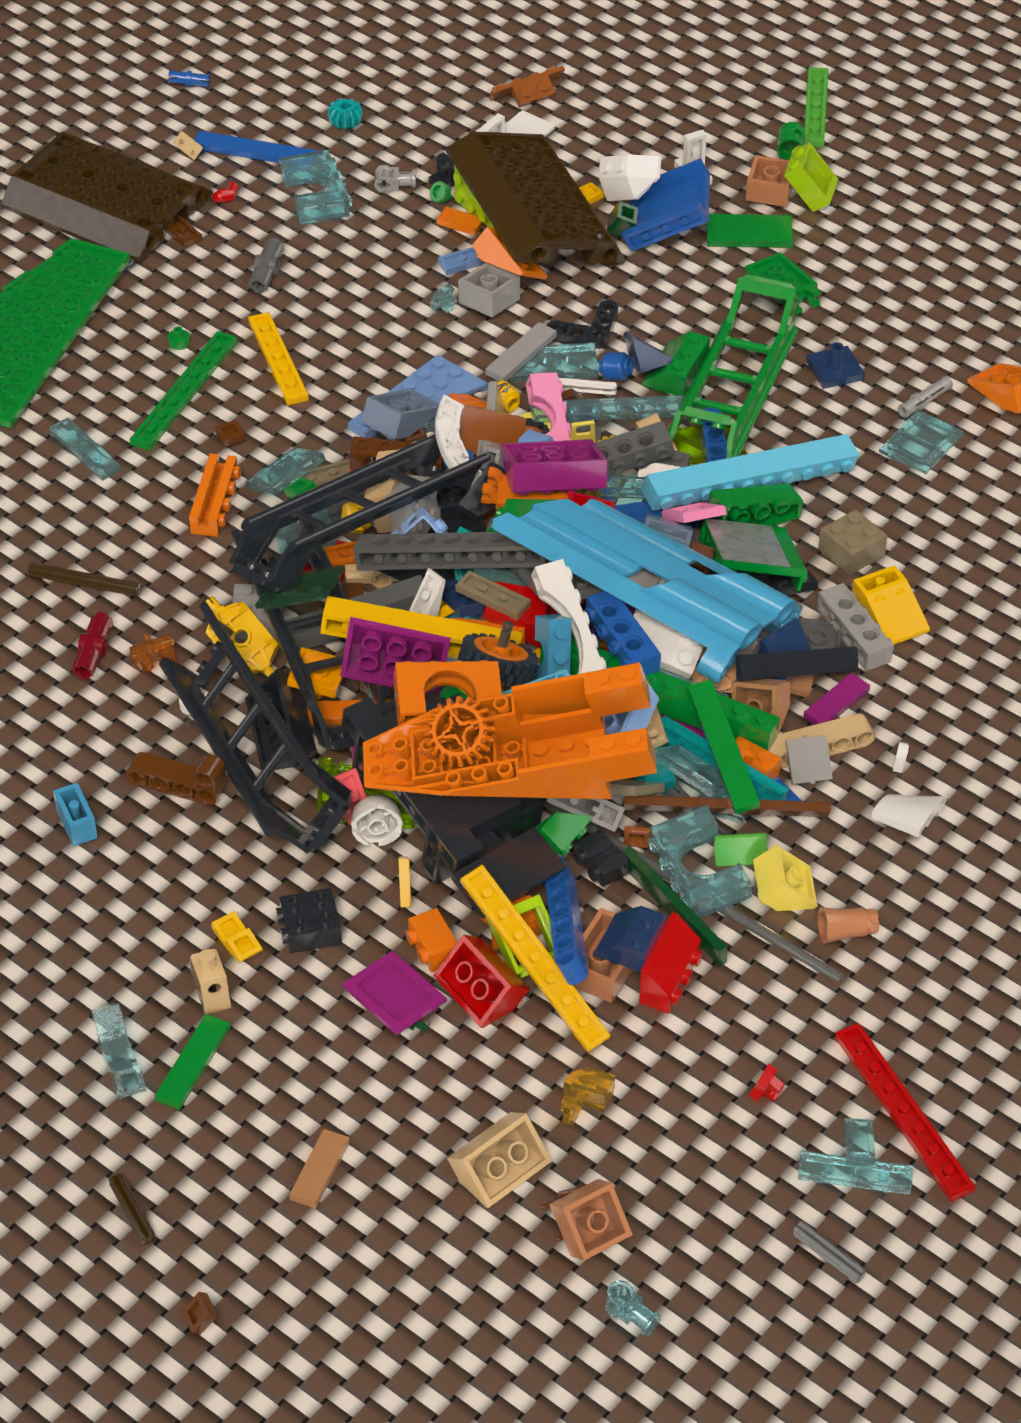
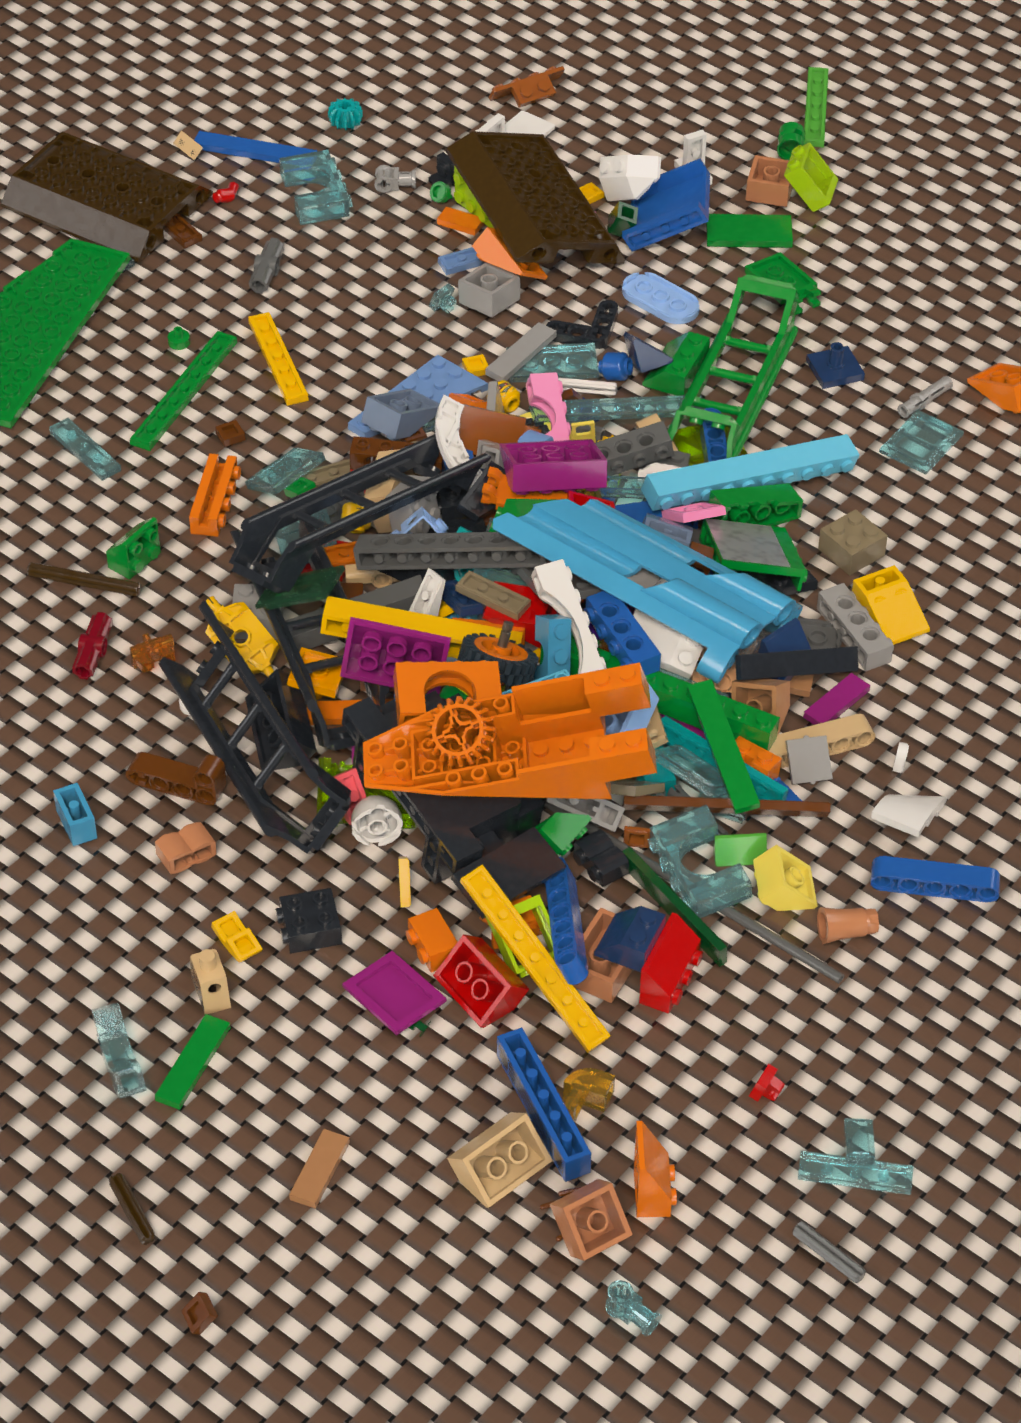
(135, 549): none -> green slope
(185, 848): none -> nougat brick
(189, 78): blue pin -> none
(475, 365): none -> yellow tile
(544, 1104): none -> blue brick
(652, 1175): none -> orange slope
(661, 298): none -> light blue tile
(905, 1112): red tile -> none
(935, 879): none -> blue beam

